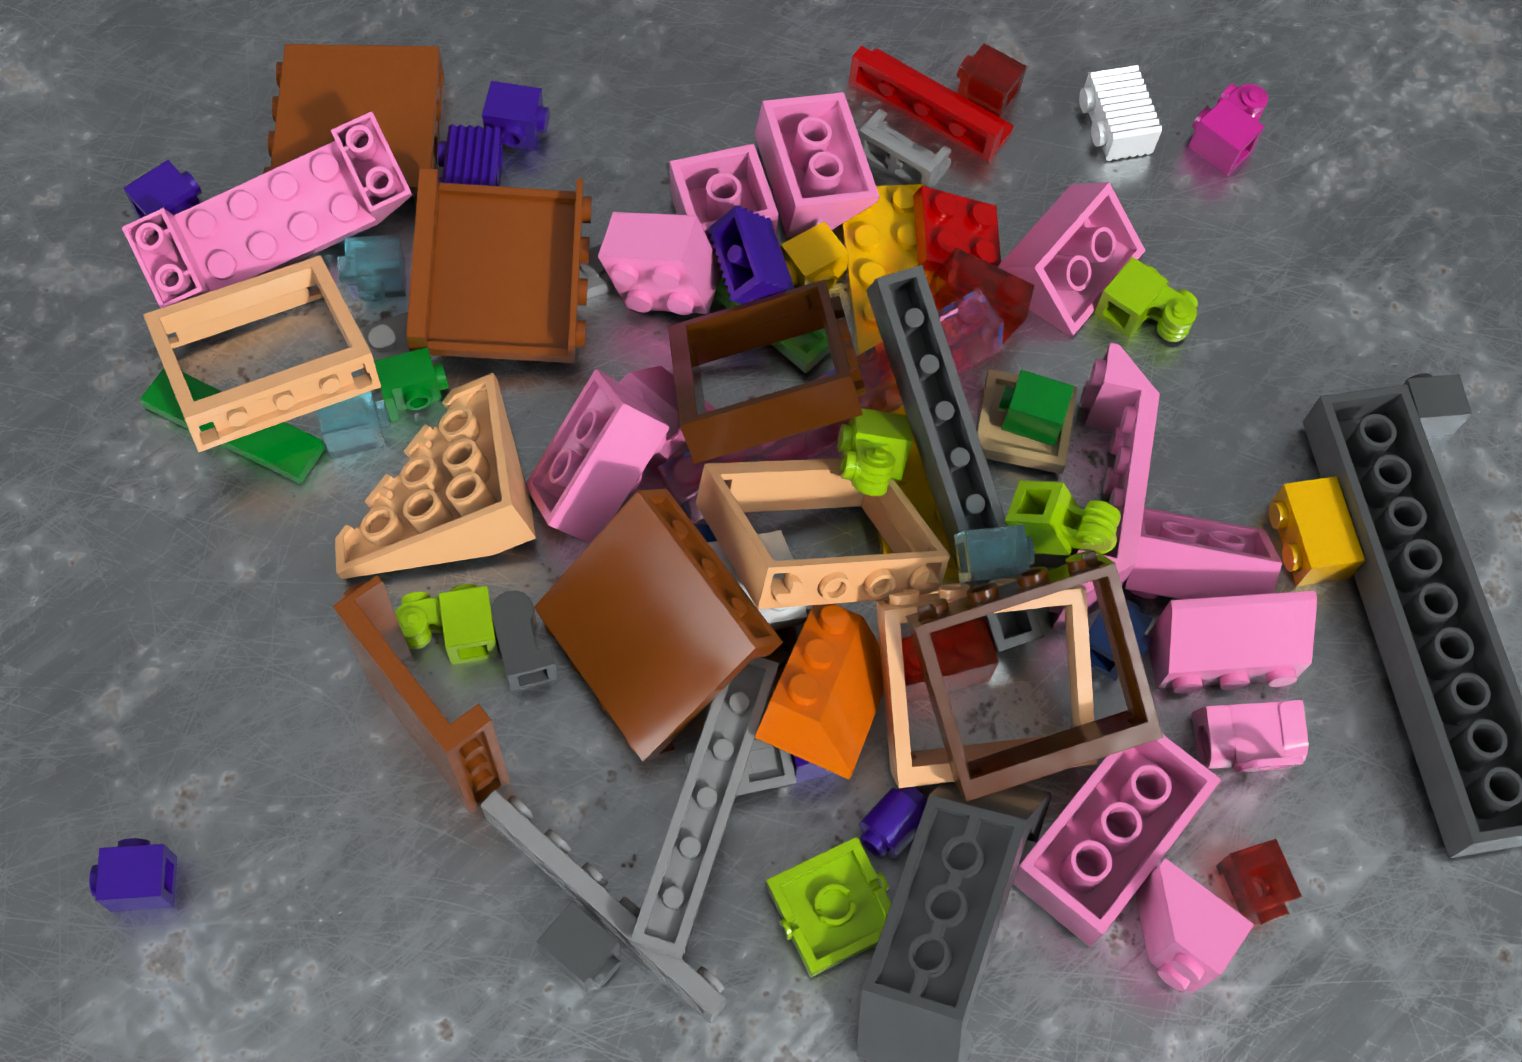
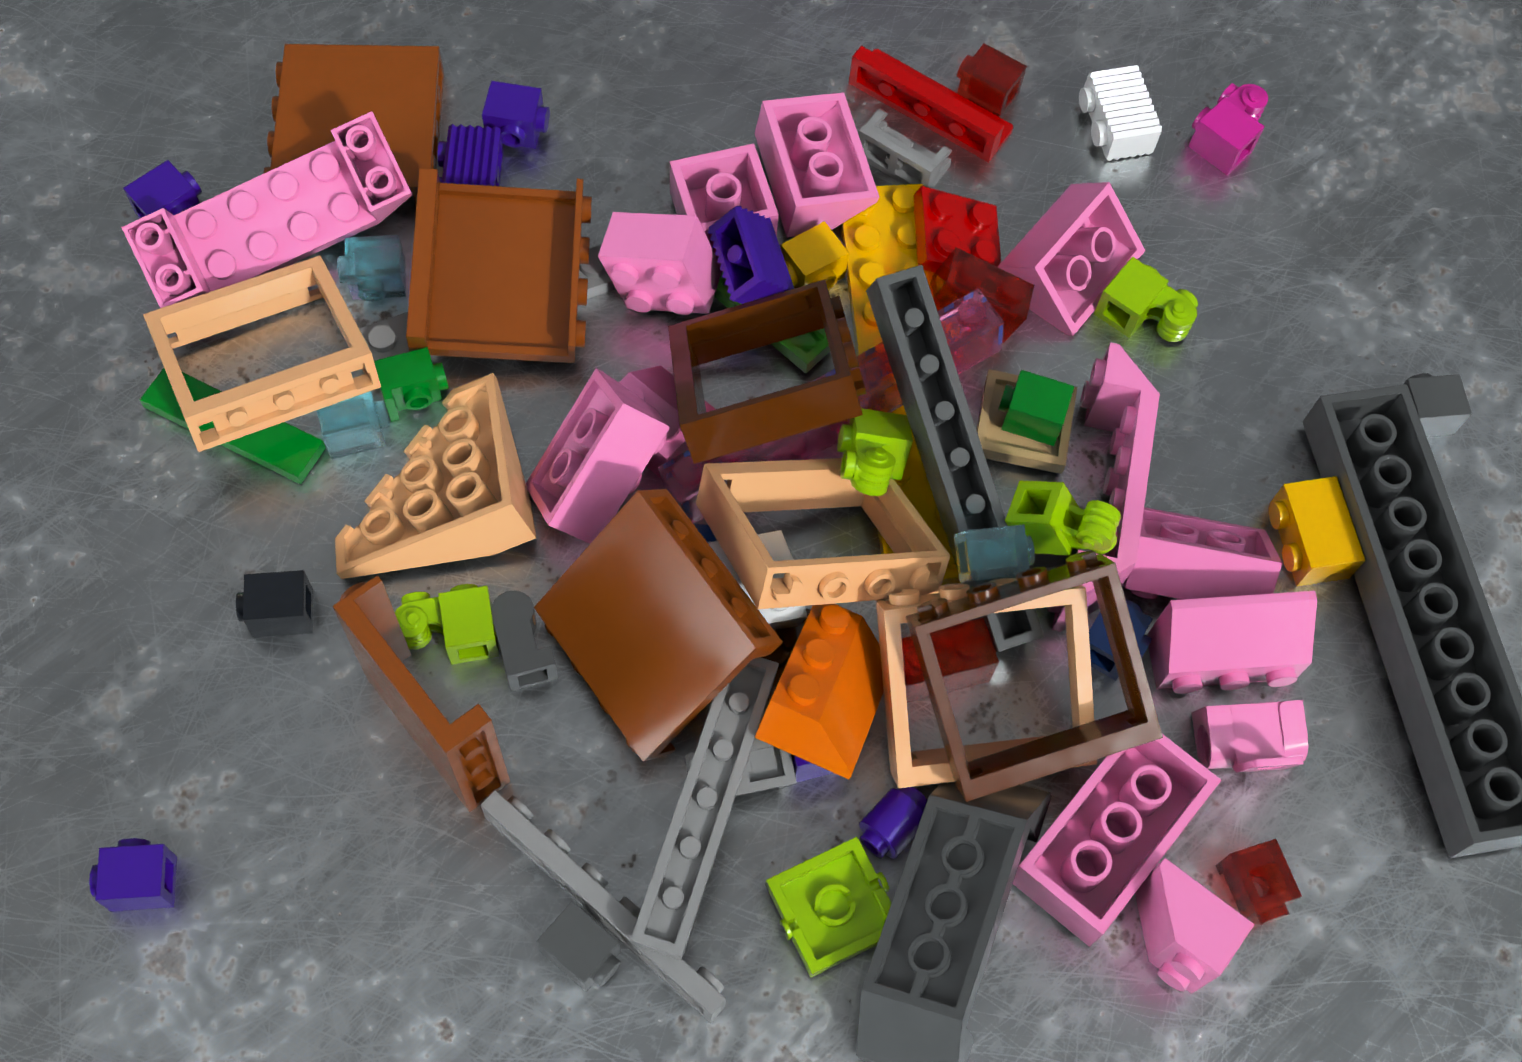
(276, 603): none -> black brick

